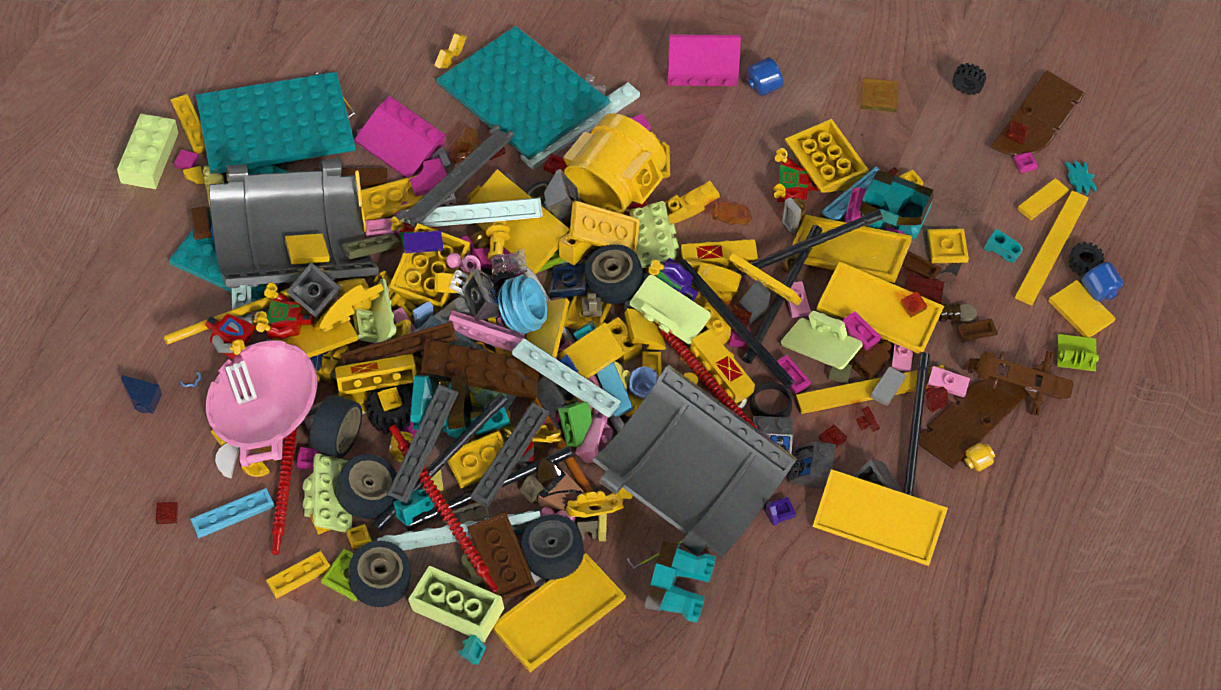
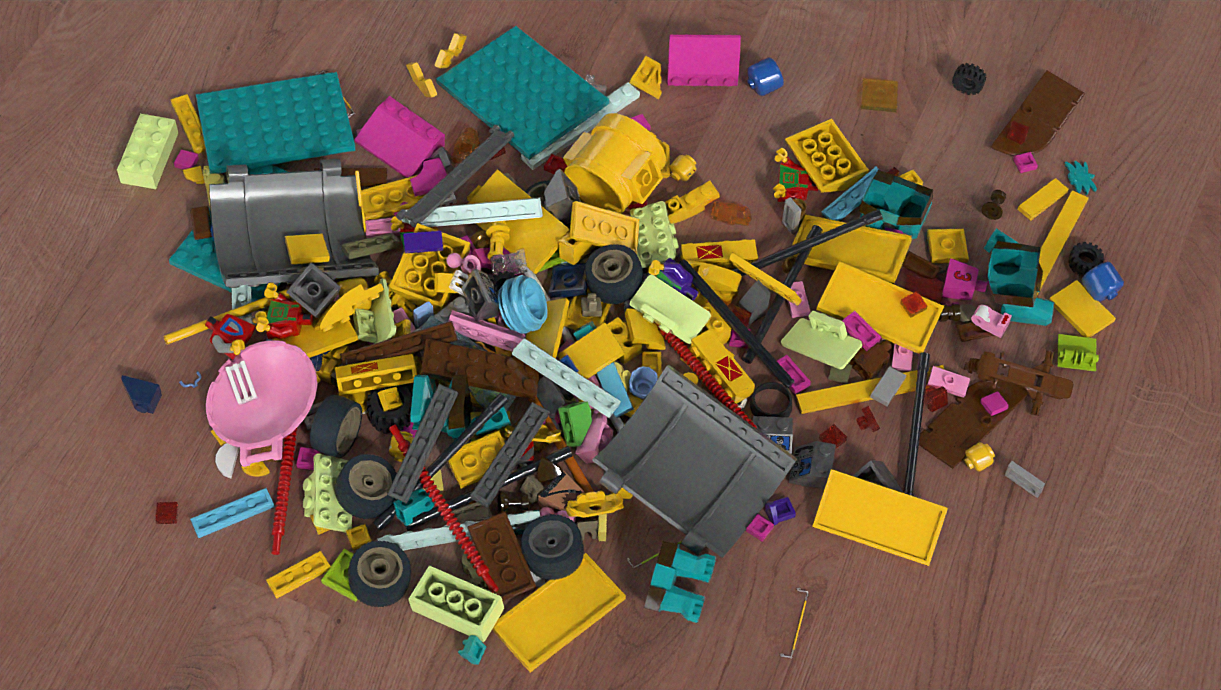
(425, 85): none -> yellow tile
(504, 503): none -> dark brown piece
(648, 77): none -> yellow wing
(683, 167): none -> yellow head
(759, 527): none -> dark pink tile
(795, 640): none -> yellow piece
(854, 204): dark pink plate -> none
(962, 281): none -> dark pink torso
(991, 320): none -> bright pink leg
(992, 209): none -> dark brown piece
(994, 403): none -> dark pink tile
(1016, 280): none -> teal piece
(1024, 479): none -> light grey tile

